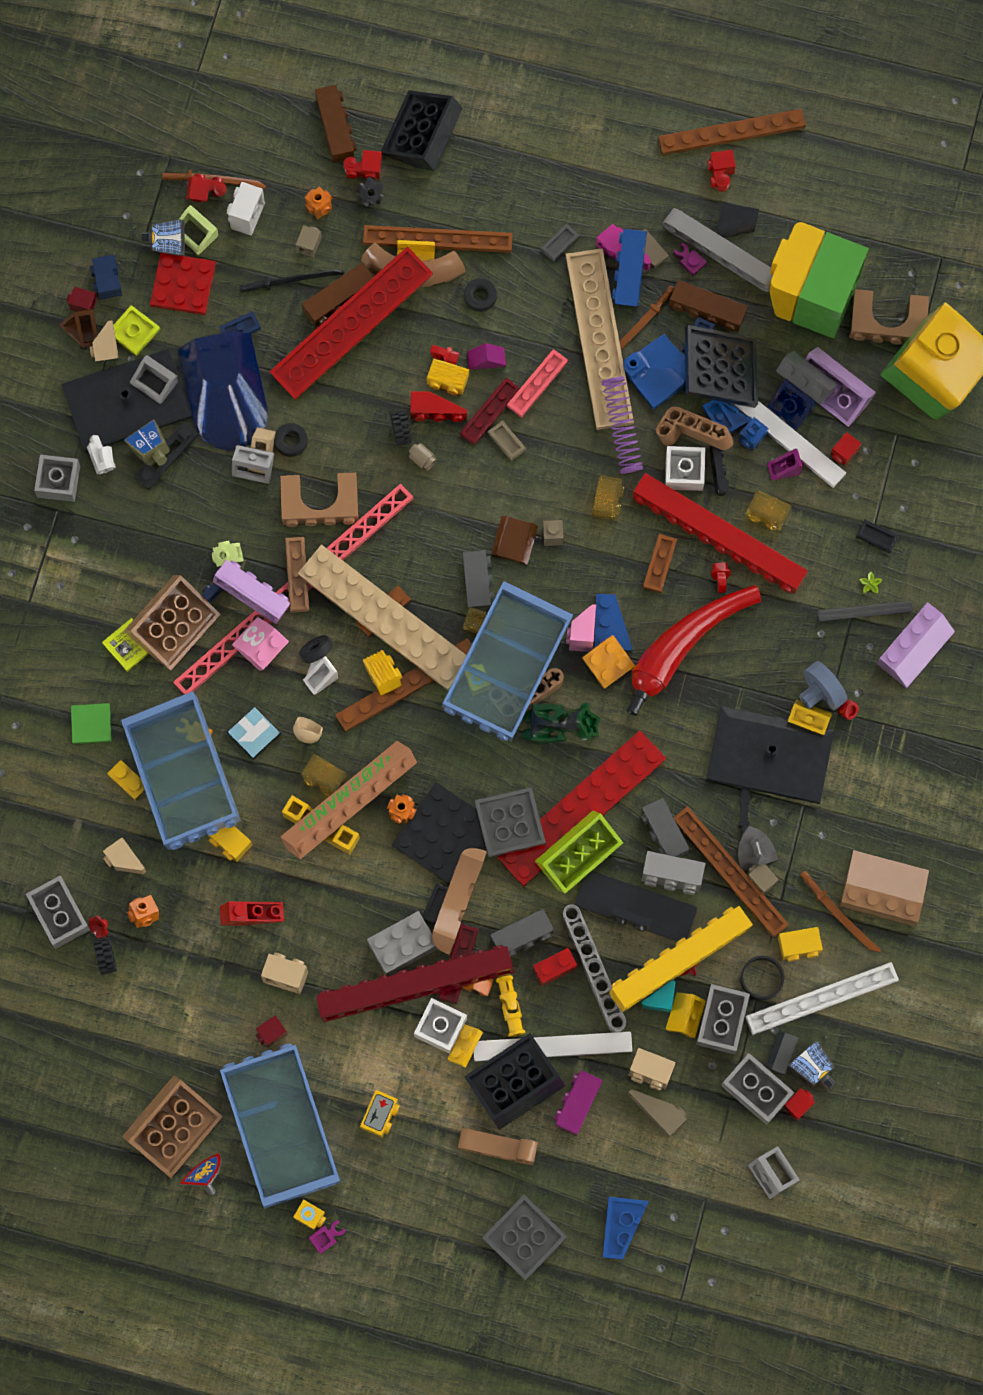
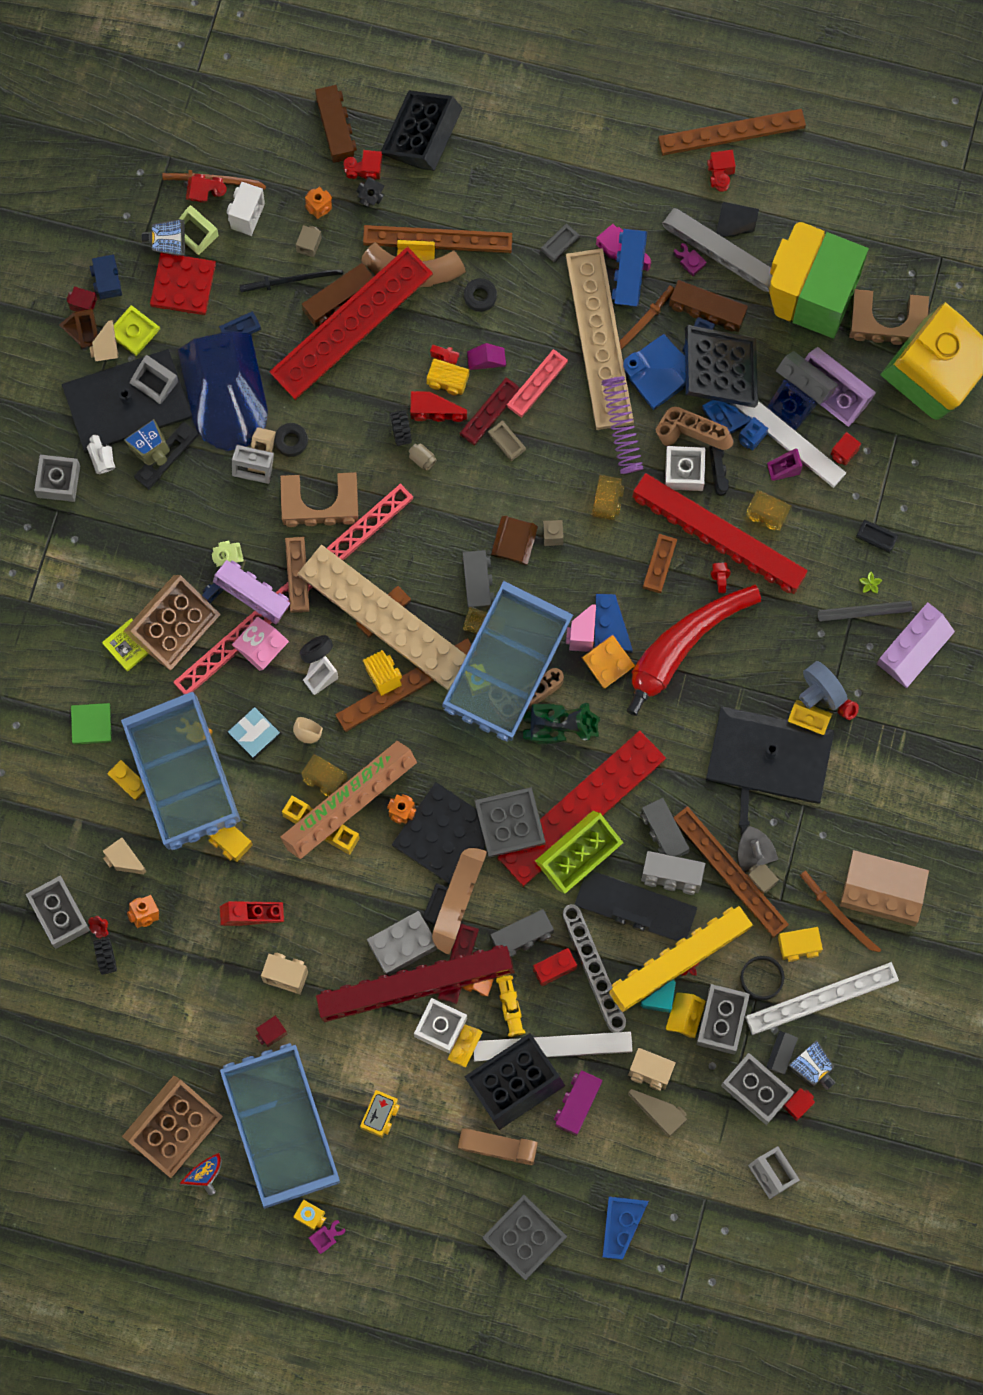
(655, 251): dark tan tile -> none

